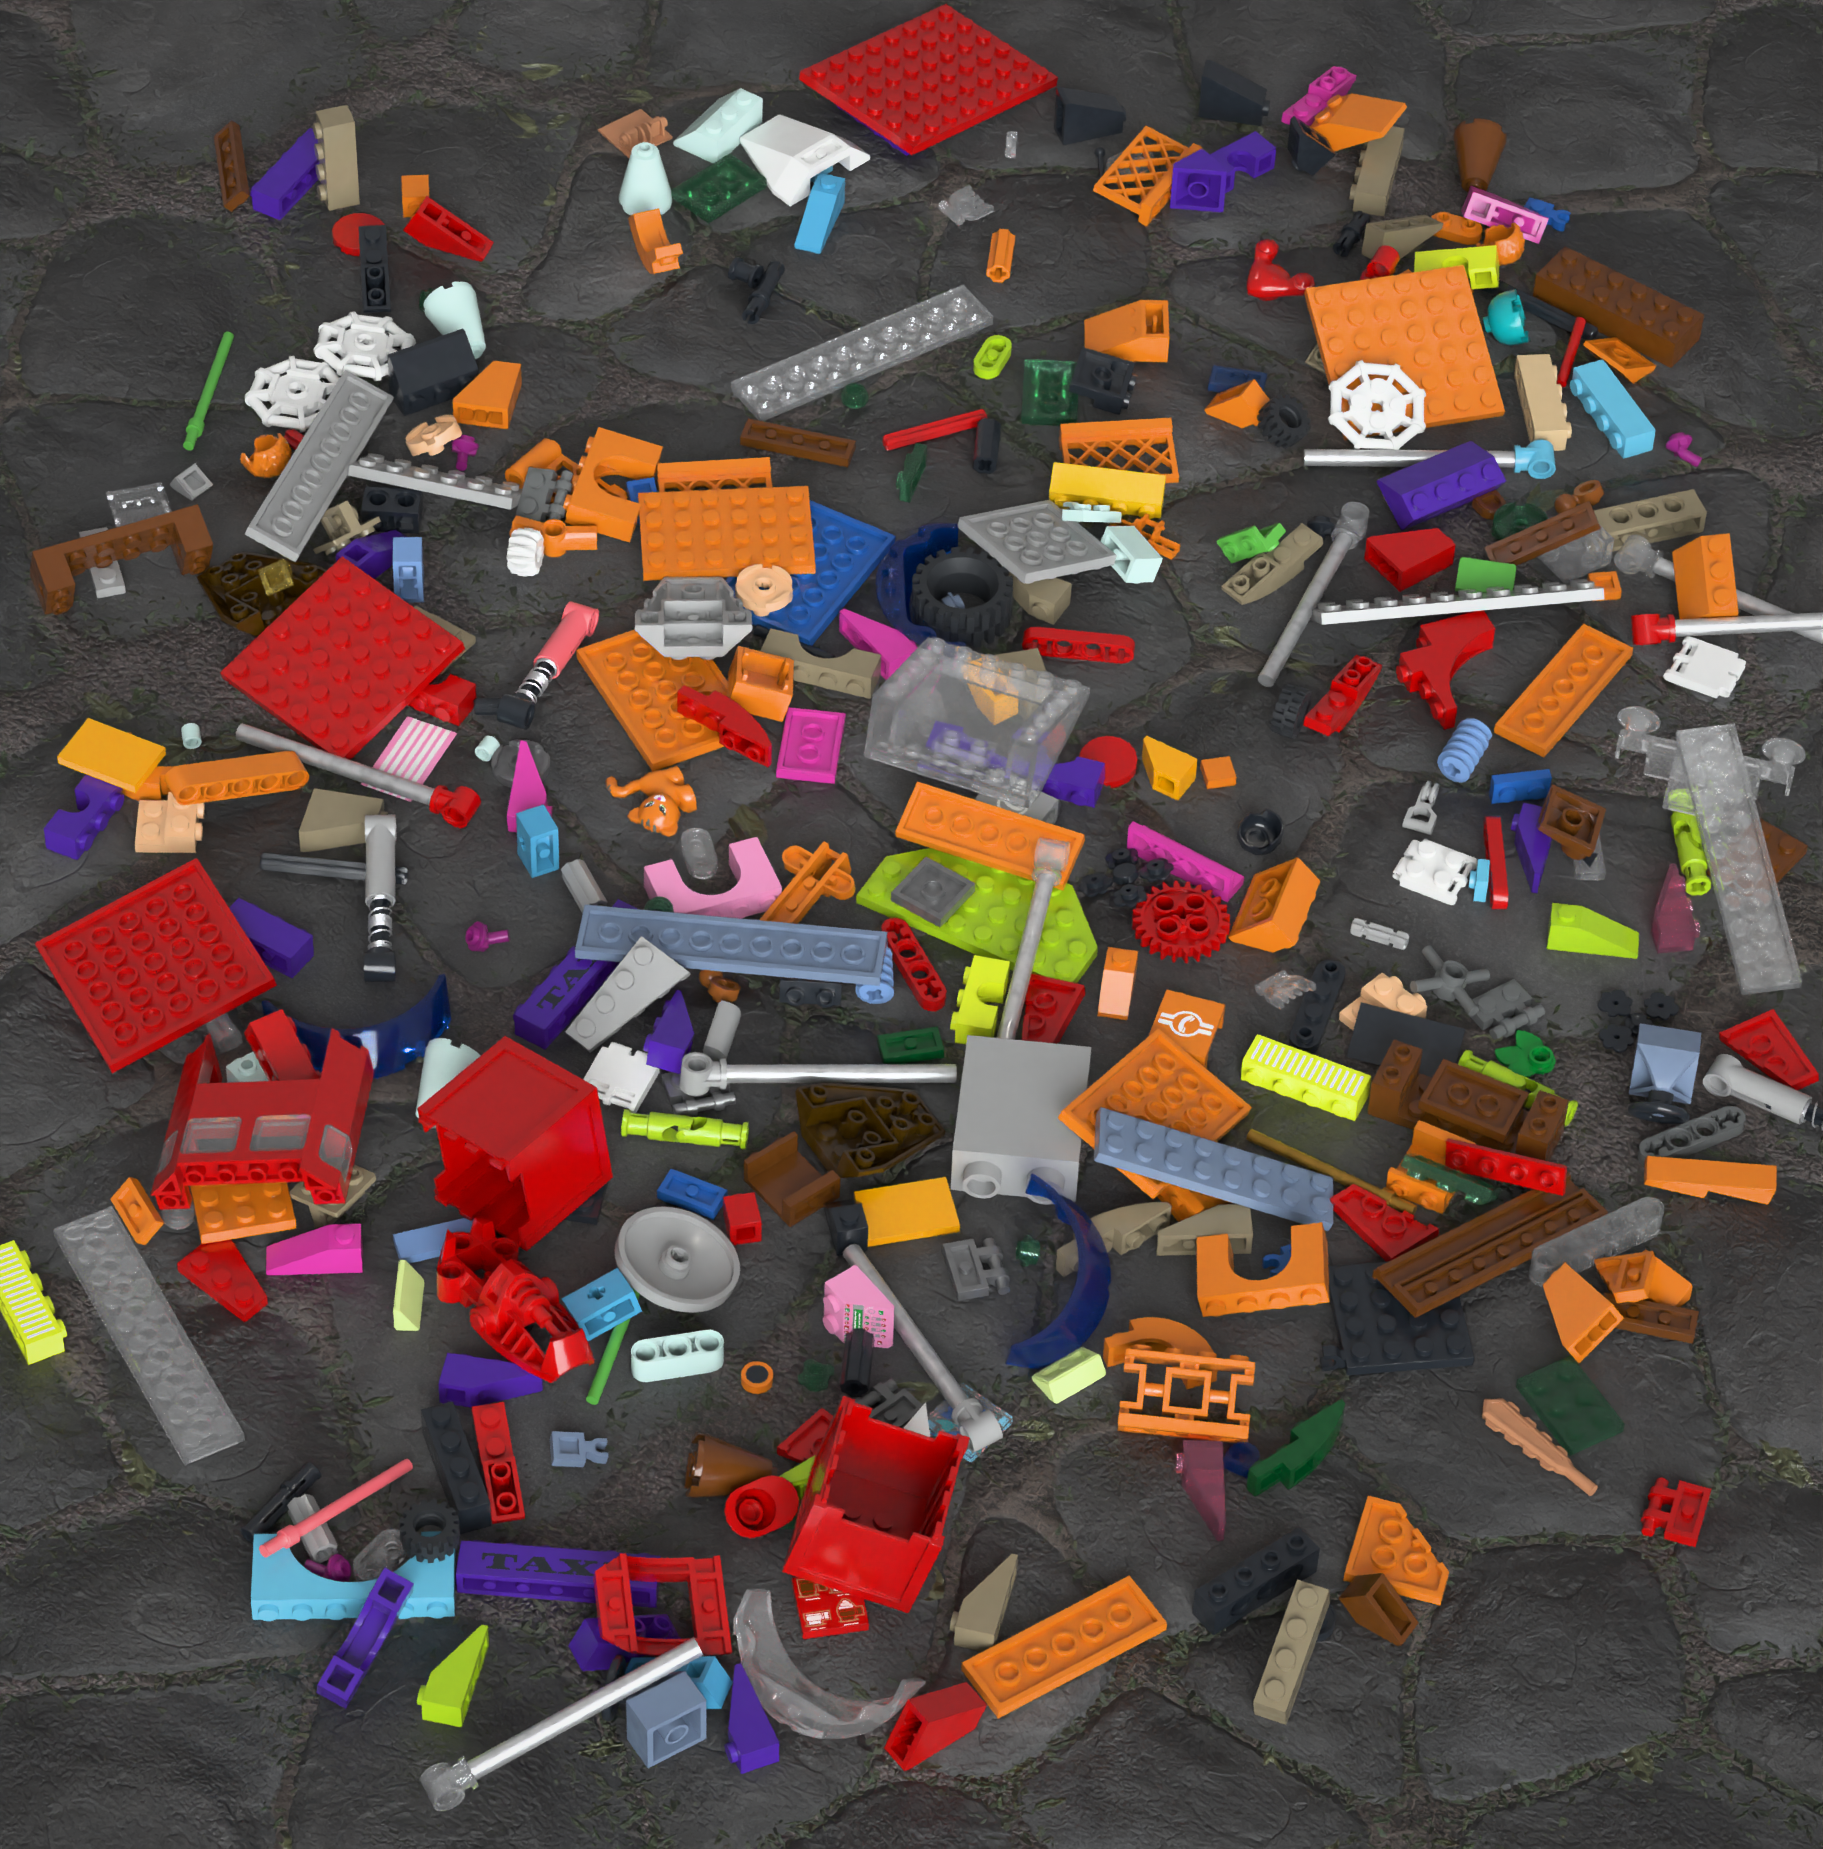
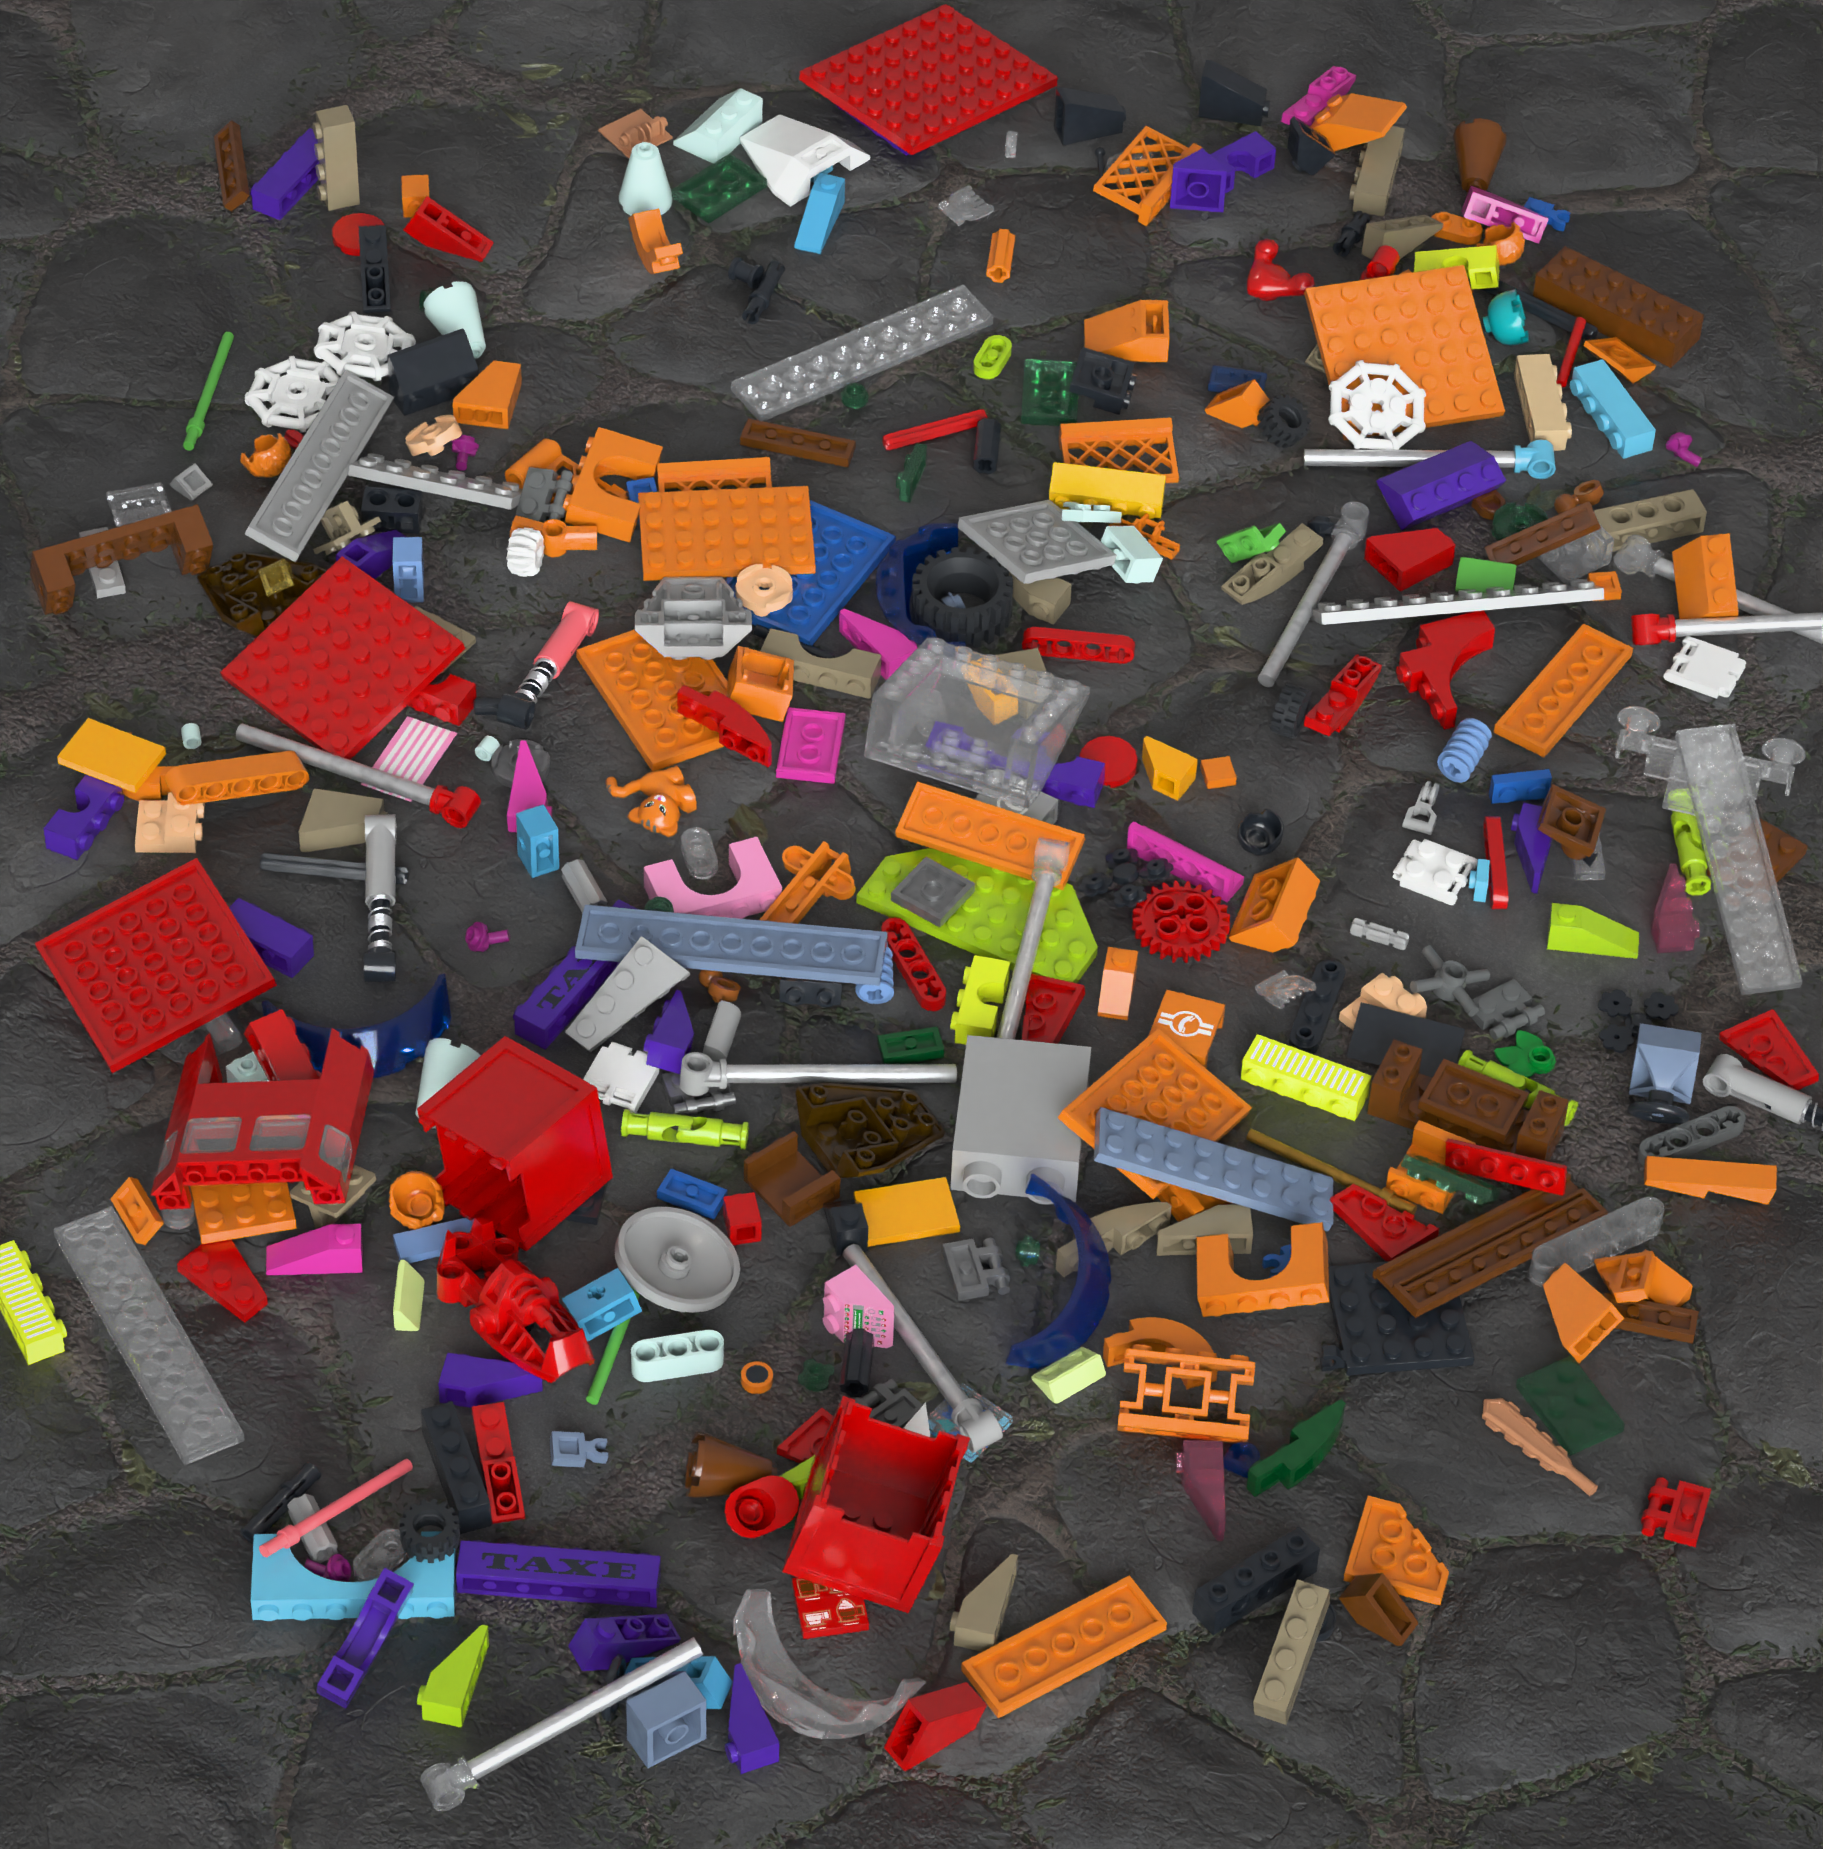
(416, 1200): none -> orange hair
(705, 1596): red wedge -> none

